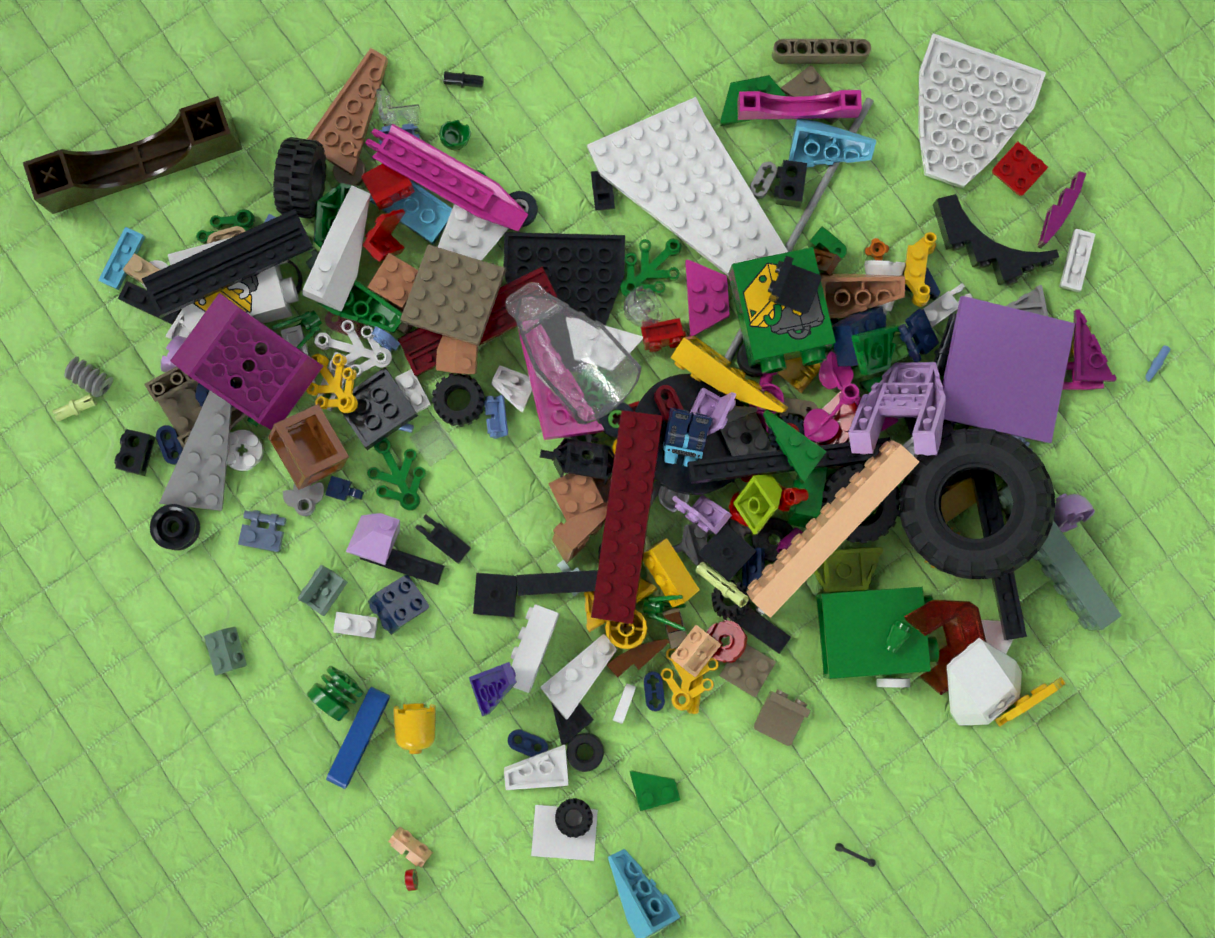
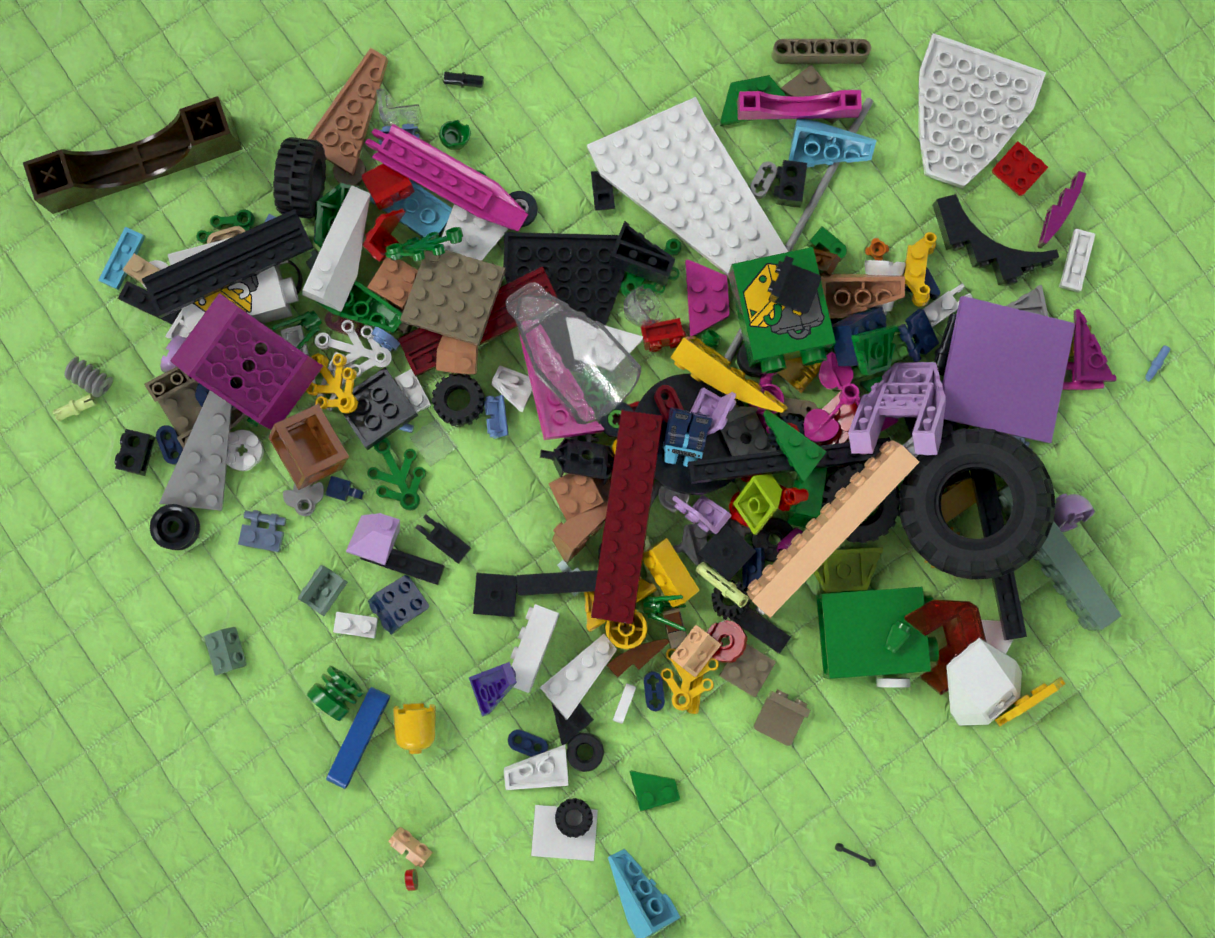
(416, 248): none -> green plant
(640, 256): none -> black wedge
(711, 338): none -> green plate

